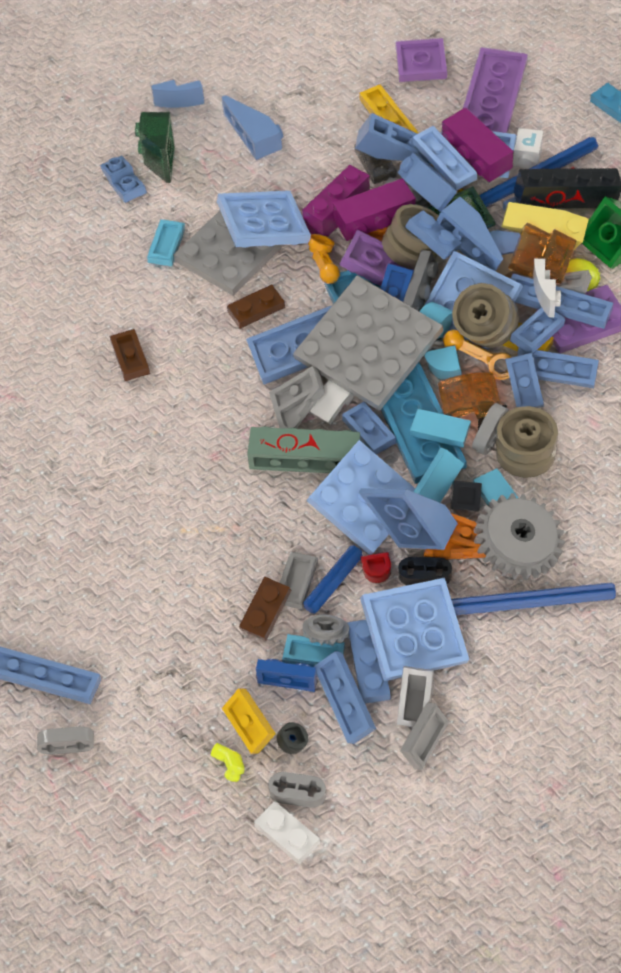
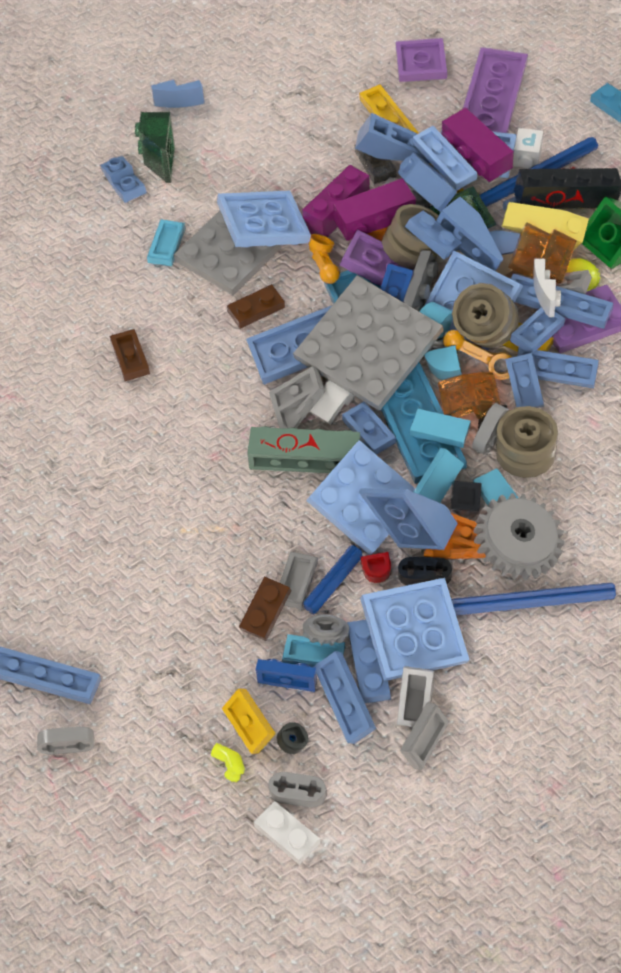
(253, 127): medium blue slope -> none

